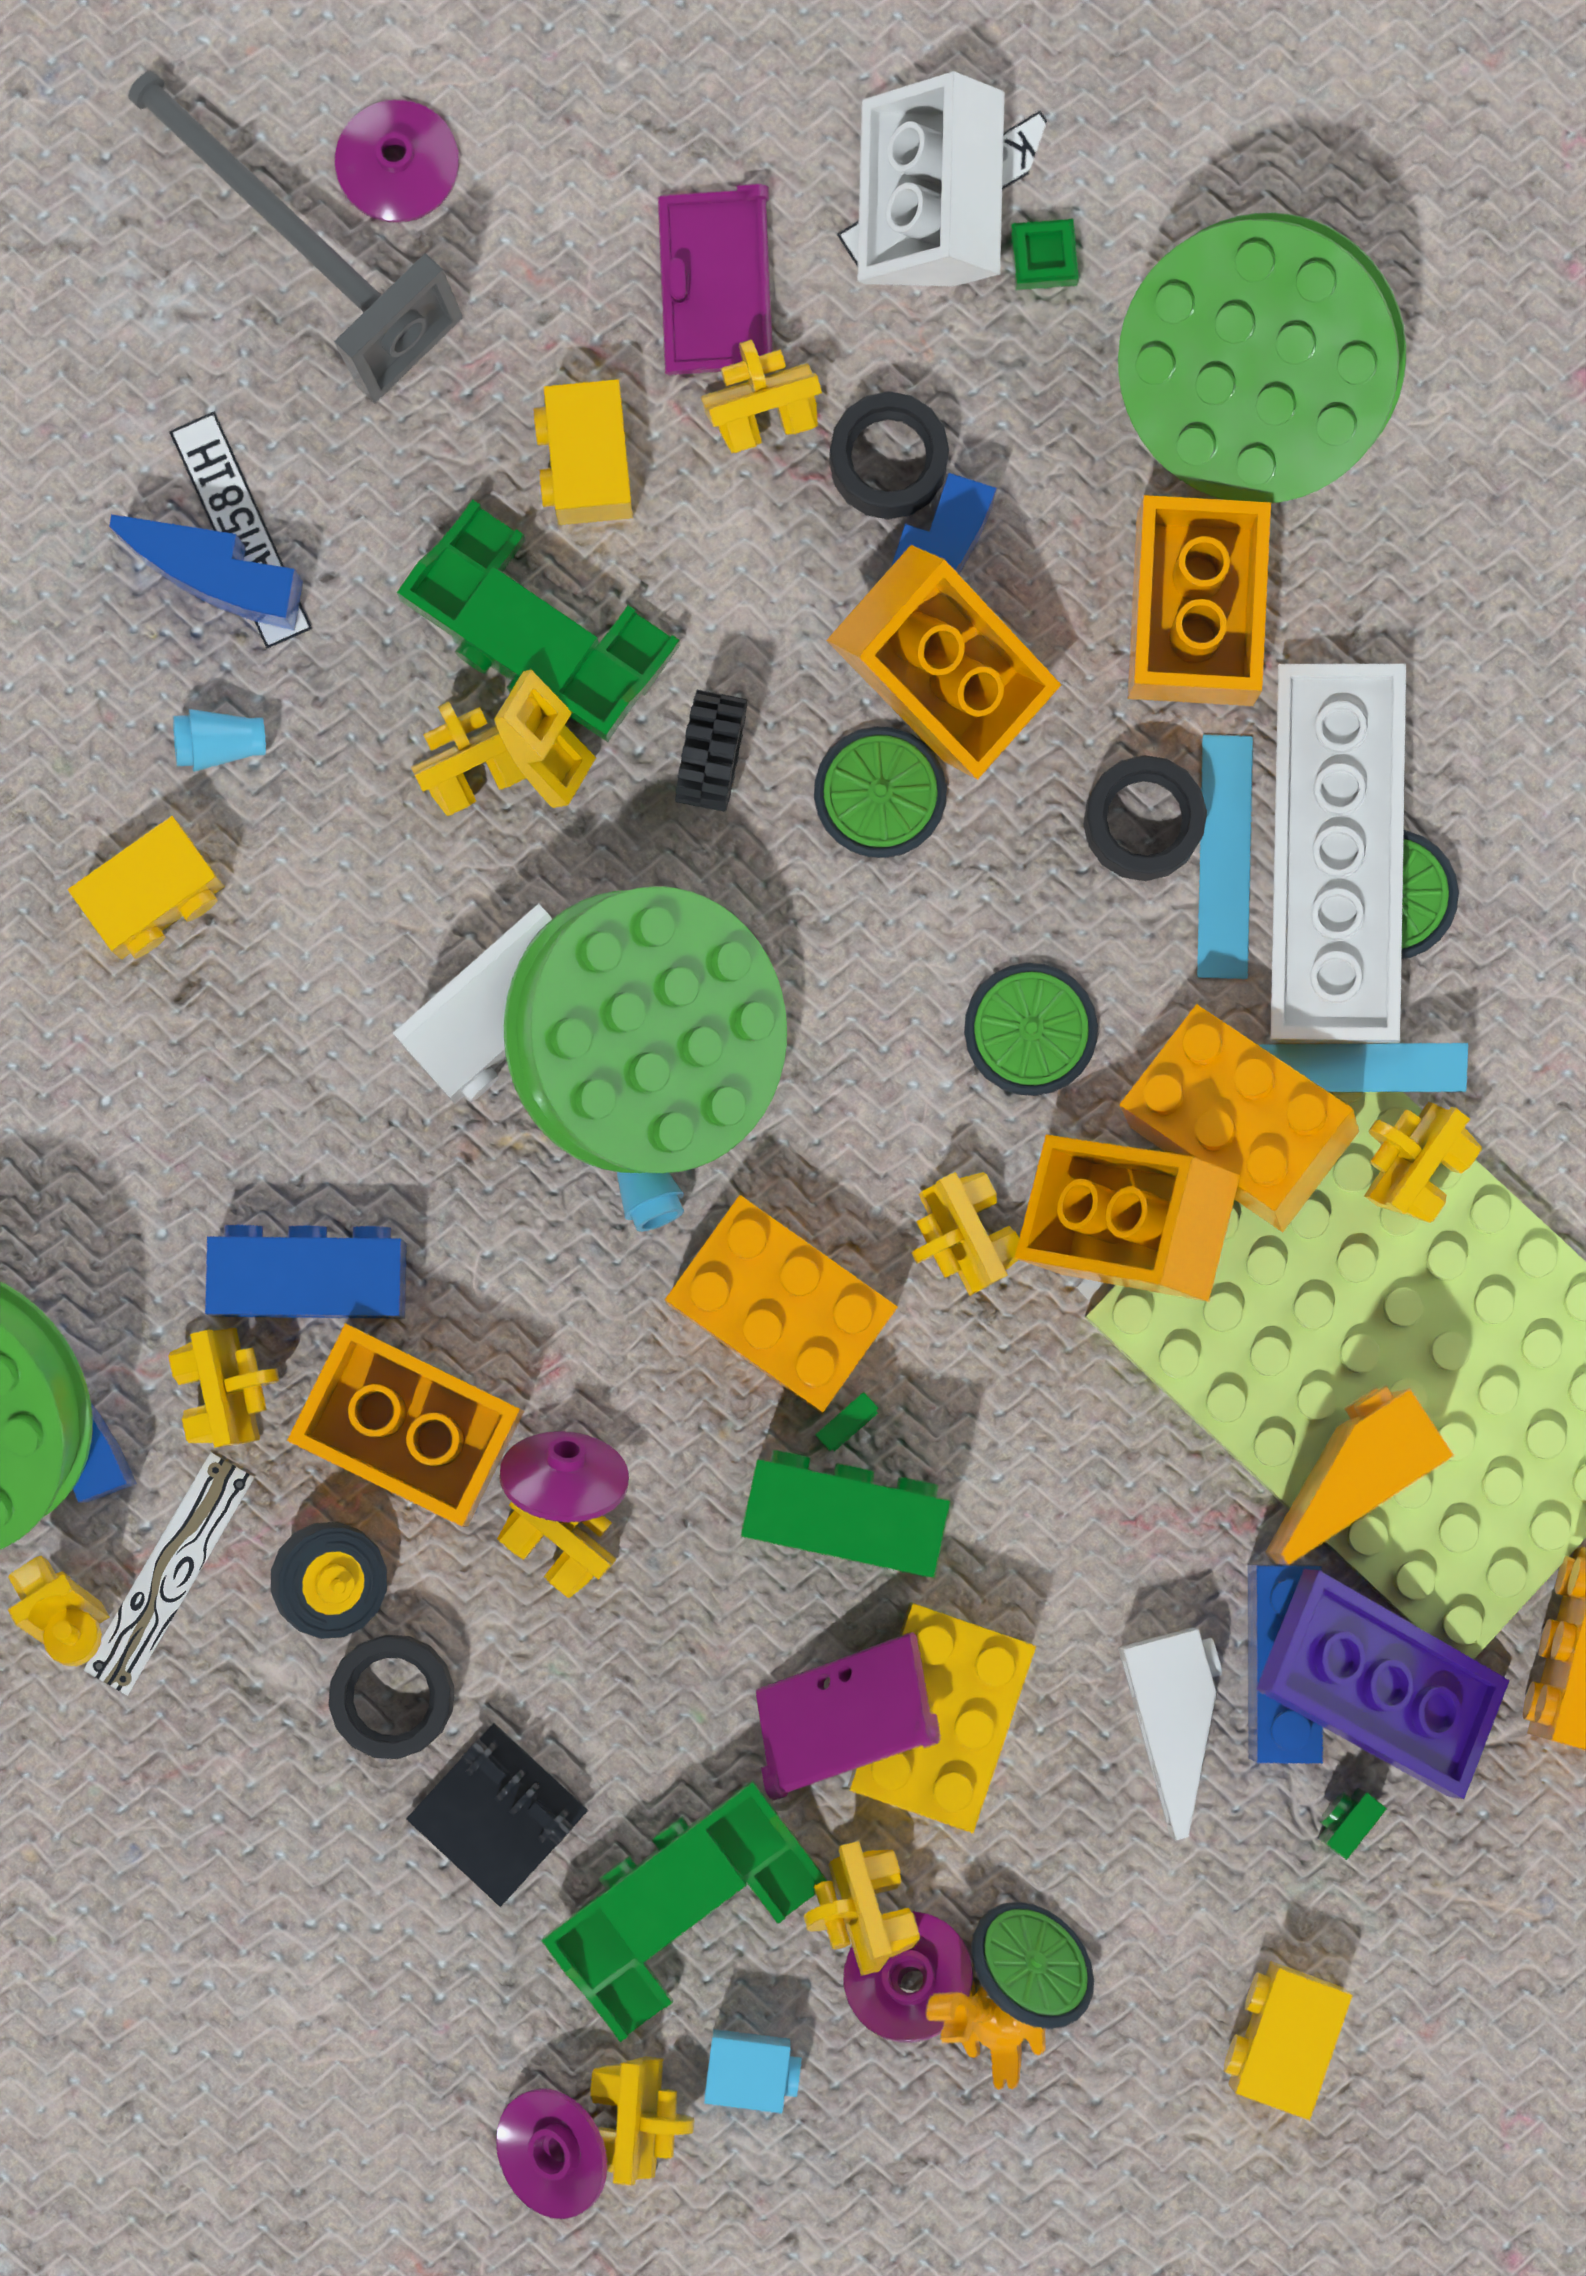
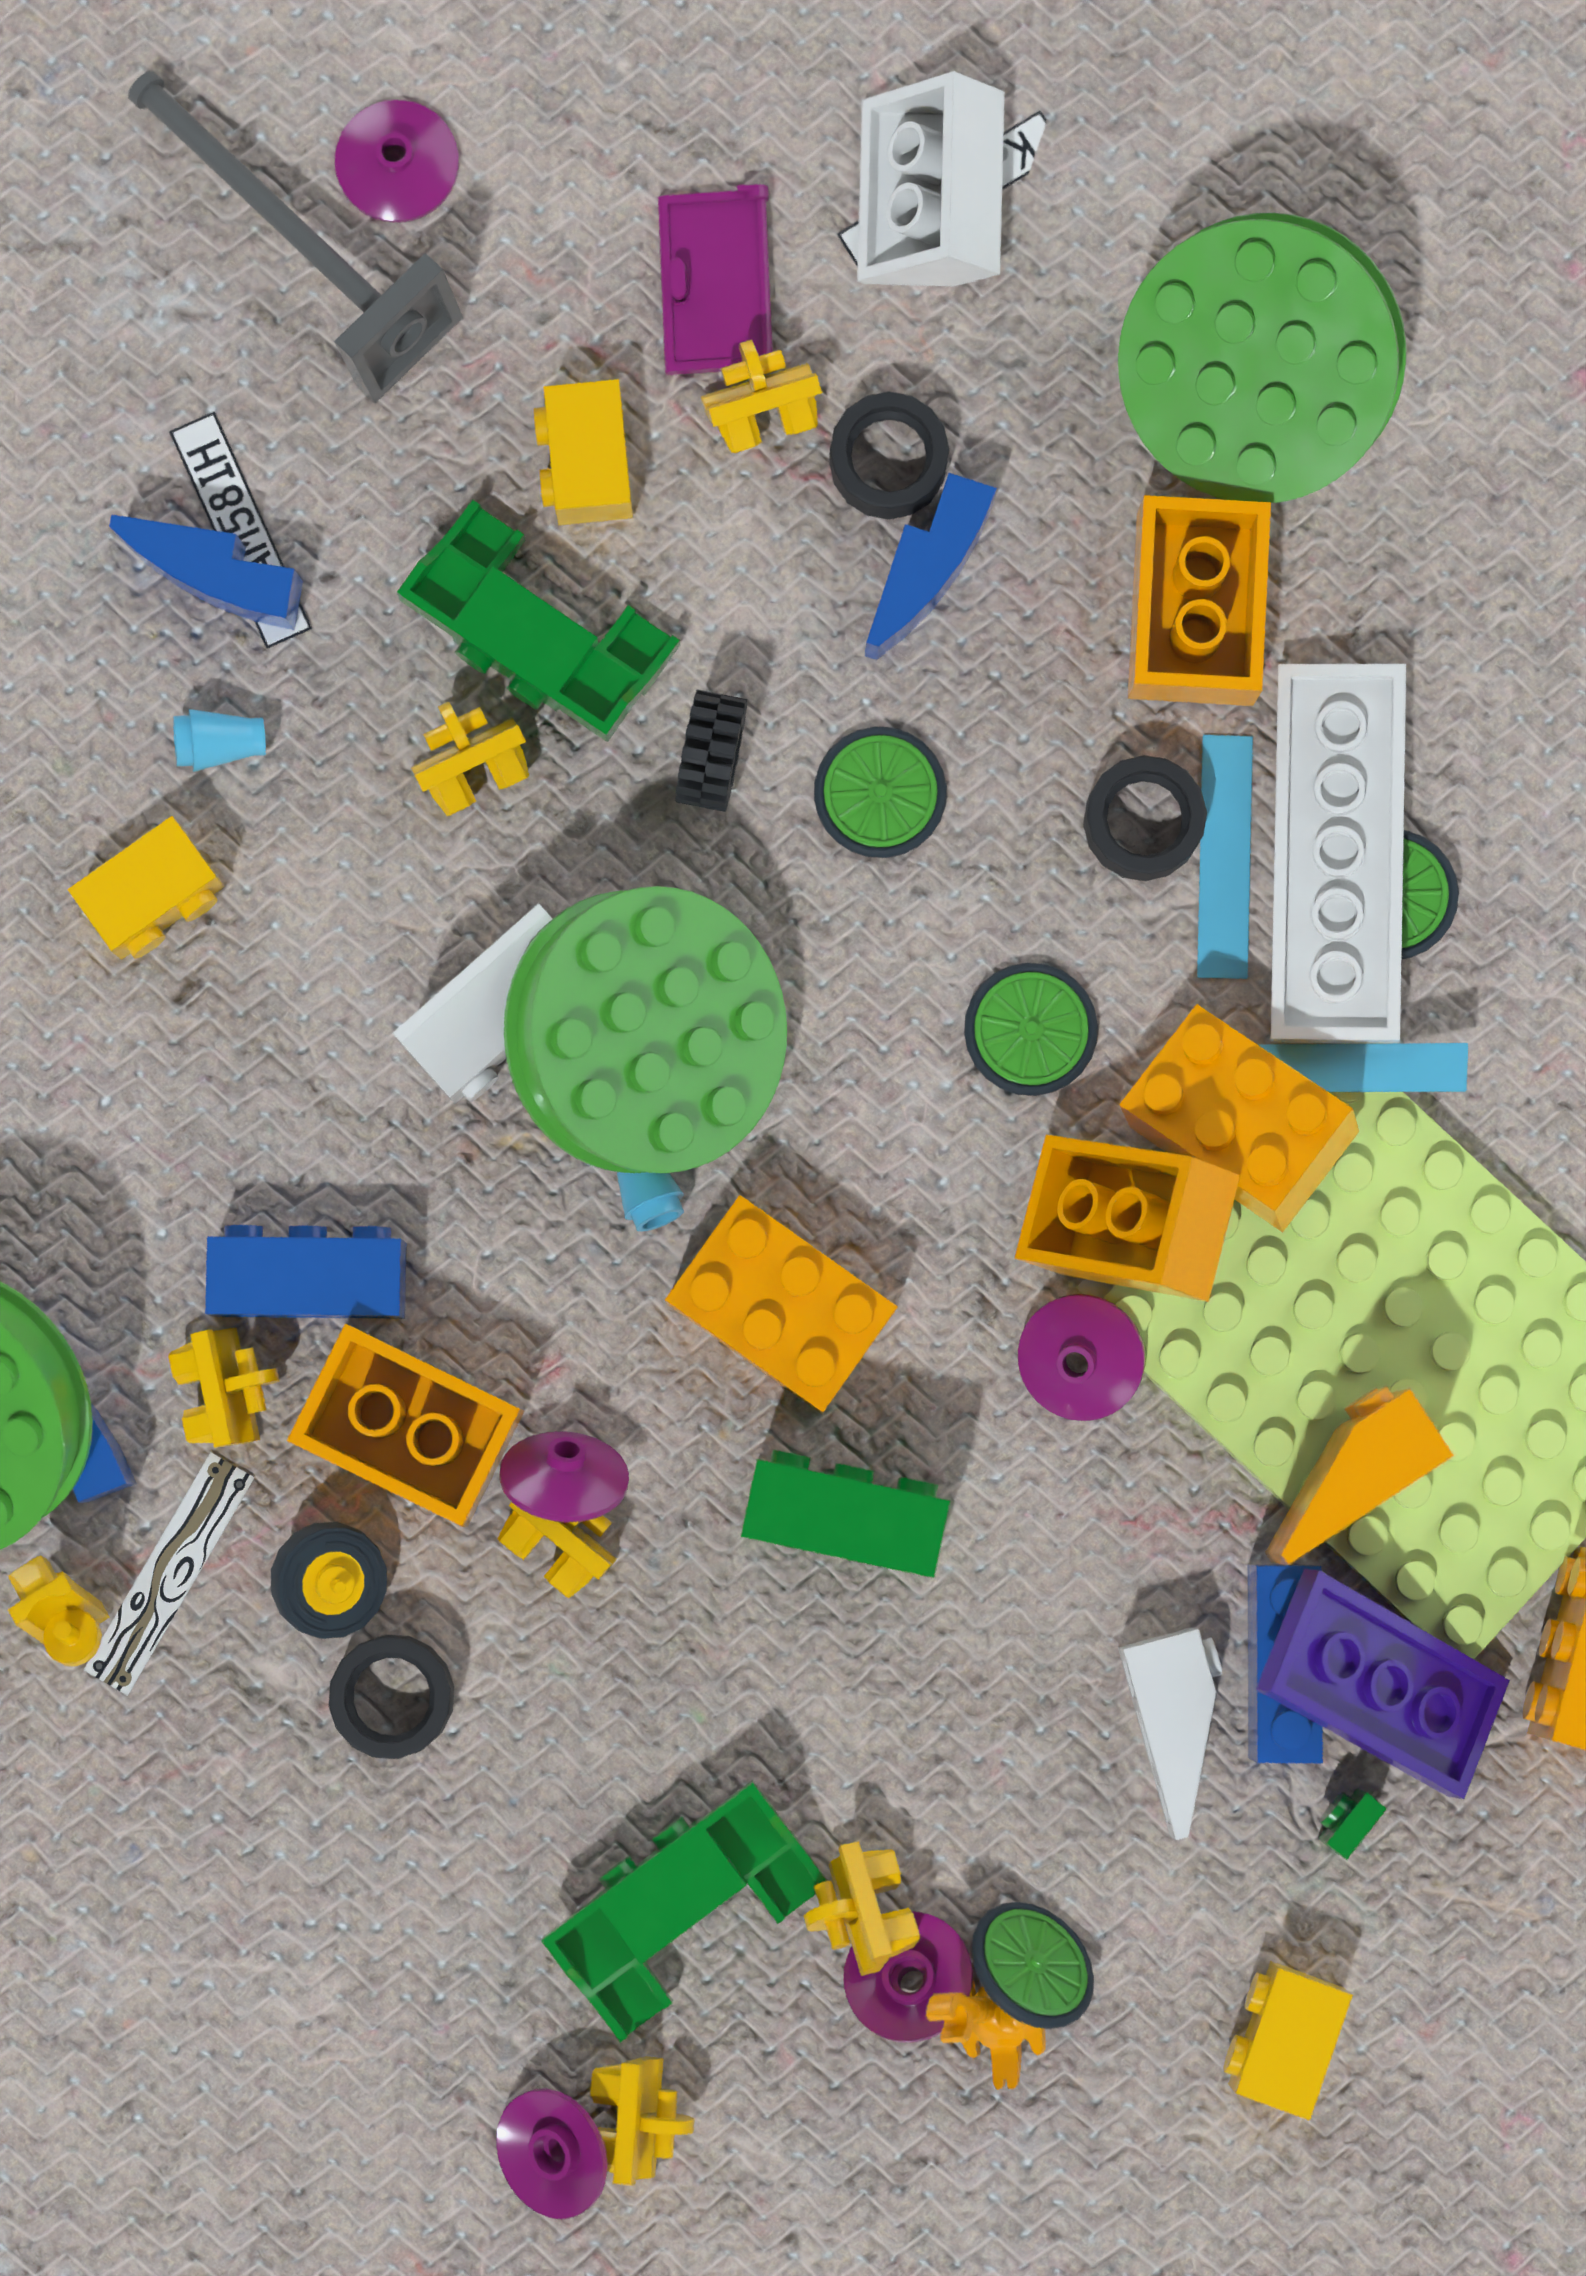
(497, 1814): black hinge -> none
(539, 741): yellow slope -> none
(751, 2071): medium azure brick -> none
(847, 1422): green tile -> none
(865, 1715): magenta door -> none
(944, 661): light orange brick -> none
(957, 1235): yellow hips -> none
(974, 1689): yellow brick -> none
(1044, 254): green tile -> none
(1097, 1332): none -> magenta dish
(1413, 1153): yellow hips -> none

